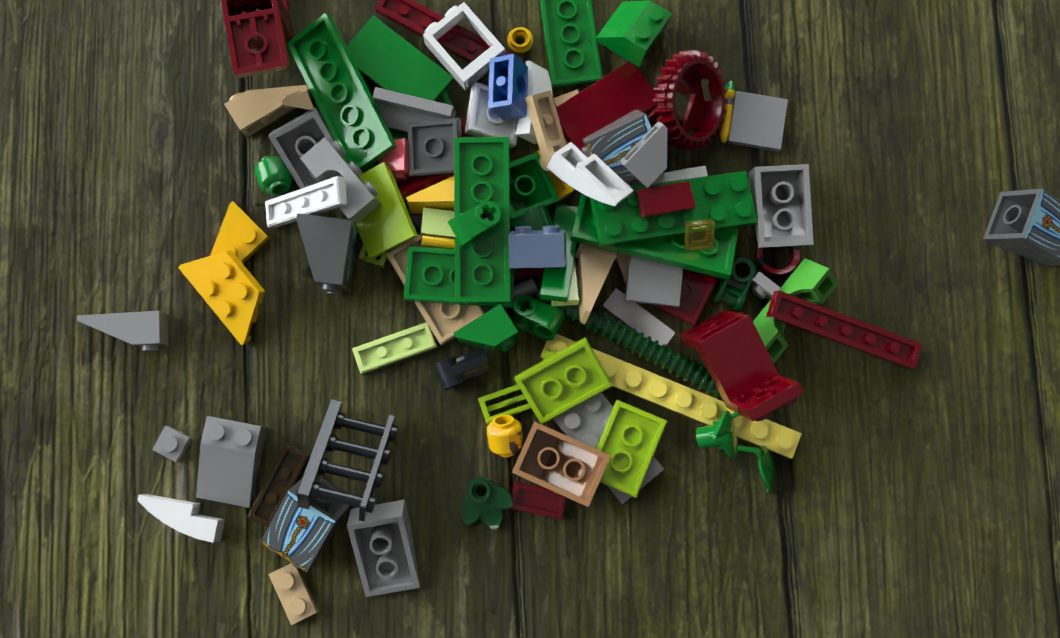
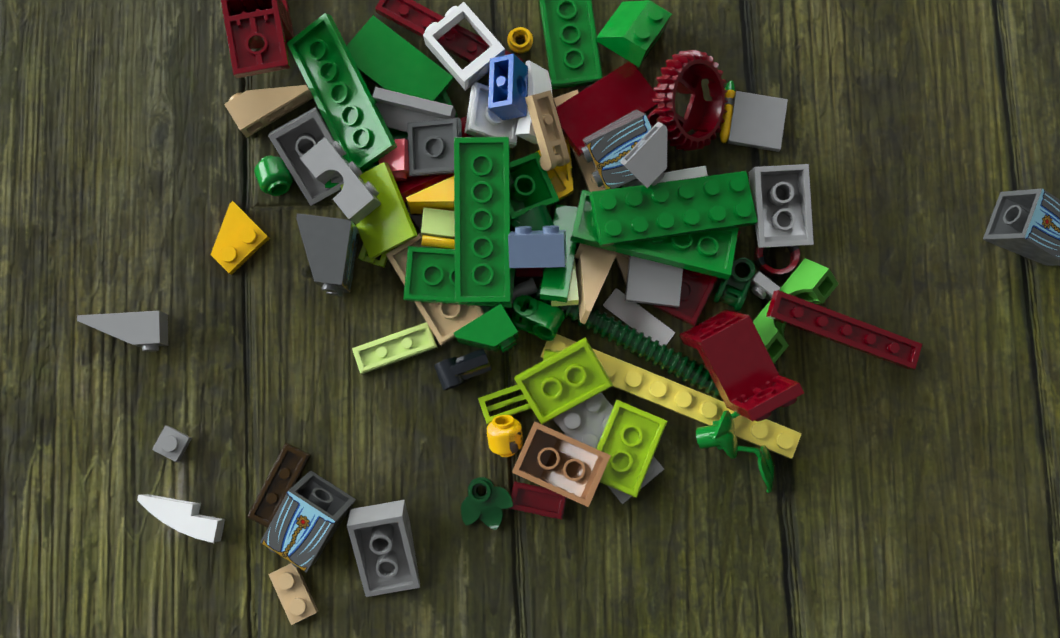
(227, 290): yellow wing -> none
(229, 461): light grey slope -> none
(298, 99): tan slope -> none
(308, 200): white tile -> none
(320, 465): black fence -> none
(471, 225): green piece -> none
(588, 175): white slope -> none
(665, 199): dark red tile -> none
(699, 234): clear yellow tile -> none

